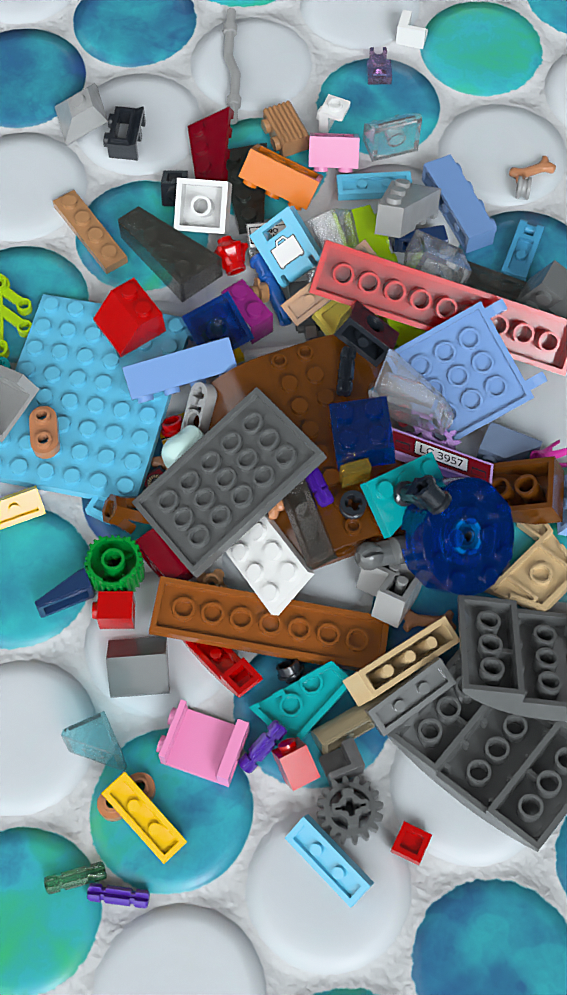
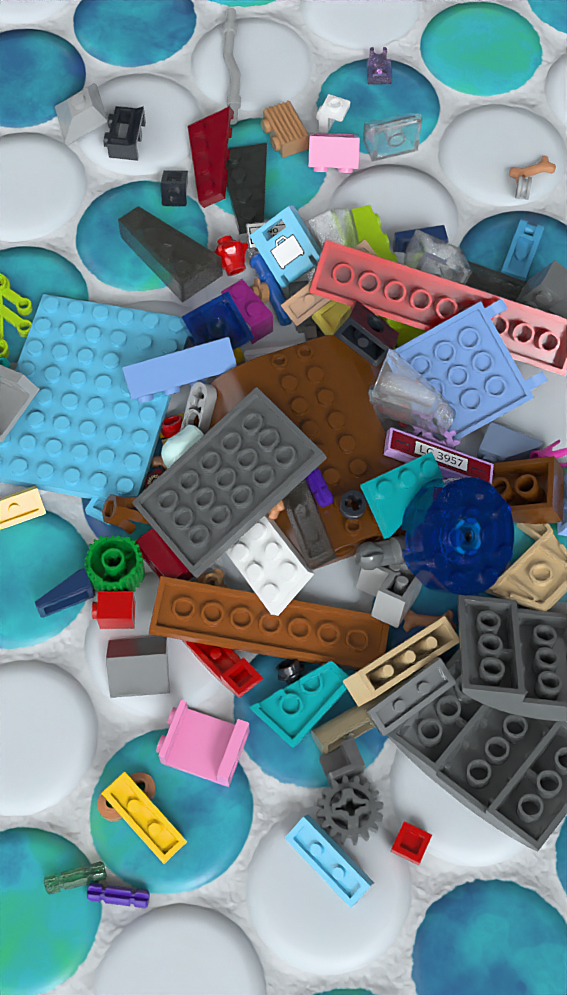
(43, 430): nougat plate -> none
(90, 231): medium nougat plate -> none
(95, 740): clear light blue slope -> none
(129, 318): red slope -> none
(202, 206): white brick -> none
(262, 746): dark purple axle -> none
(280, 177): orange slope -> none
(295, 763): brick -> none
(346, 371): black axle -> none
(355, 472): clear yellow tile -> none
(362, 431): clear blue brick -> none
(366, 185): medium azure plate -> none
(404, 207): light grey wedge -> none
(410, 35): white panel -> none
(422, 493): black connector -> none
(459, 204): medium blue brick -> none

